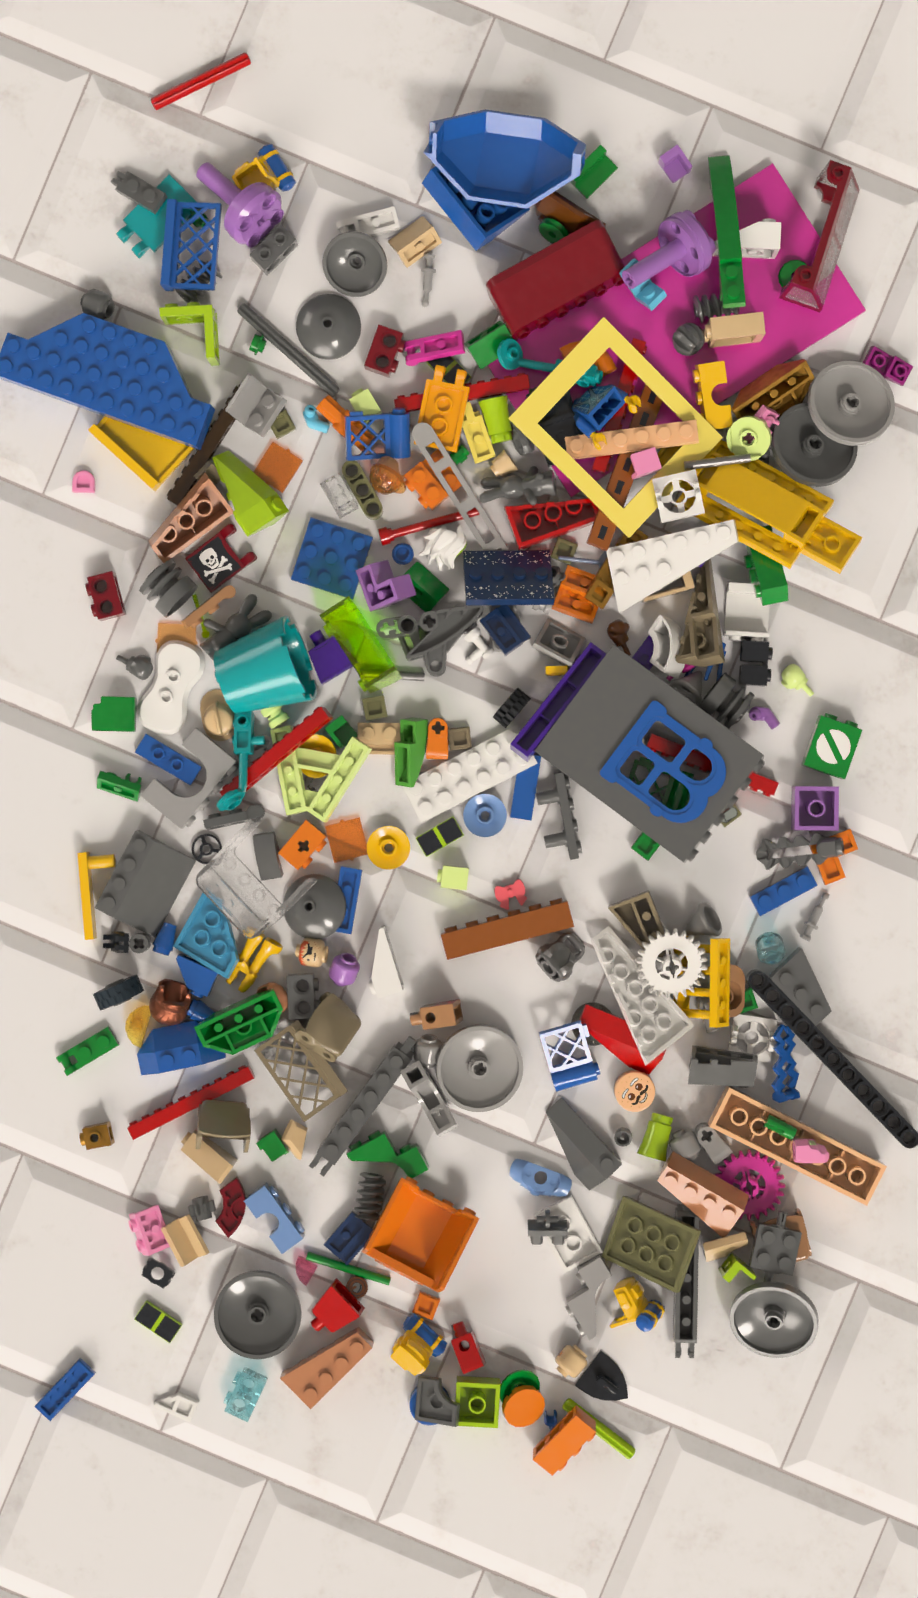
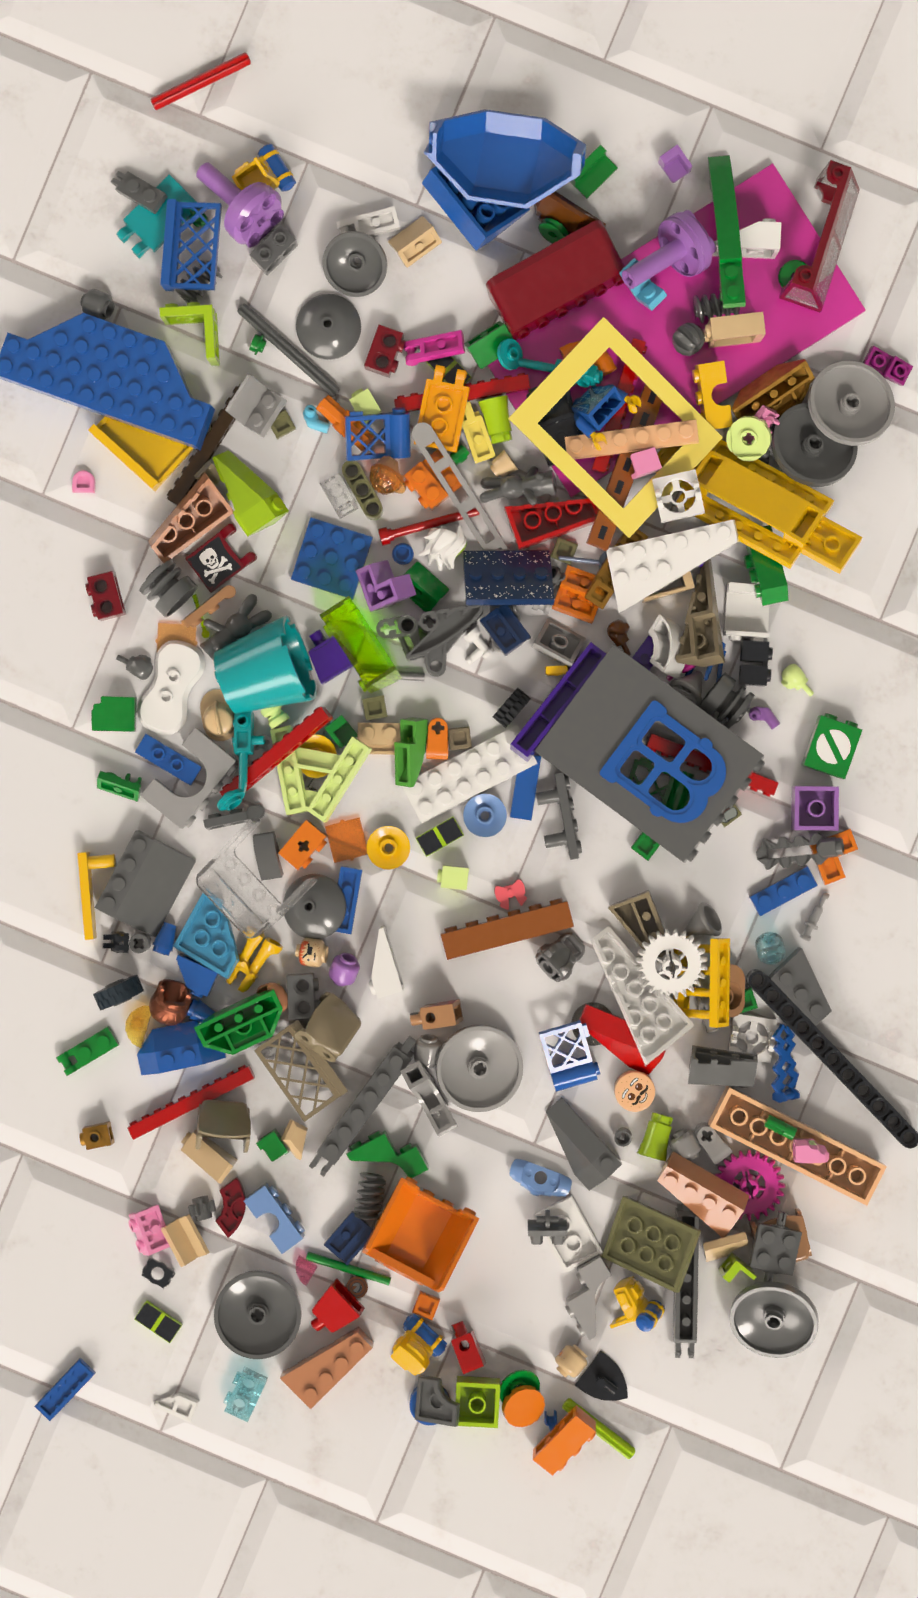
(201, 847): black piece -> none
(278, 467): clear orange piece -> none
(428, 273): light grey piece -> none
(521, 442): dark grey piece -> none
(718, 461): flat silver bar -> none

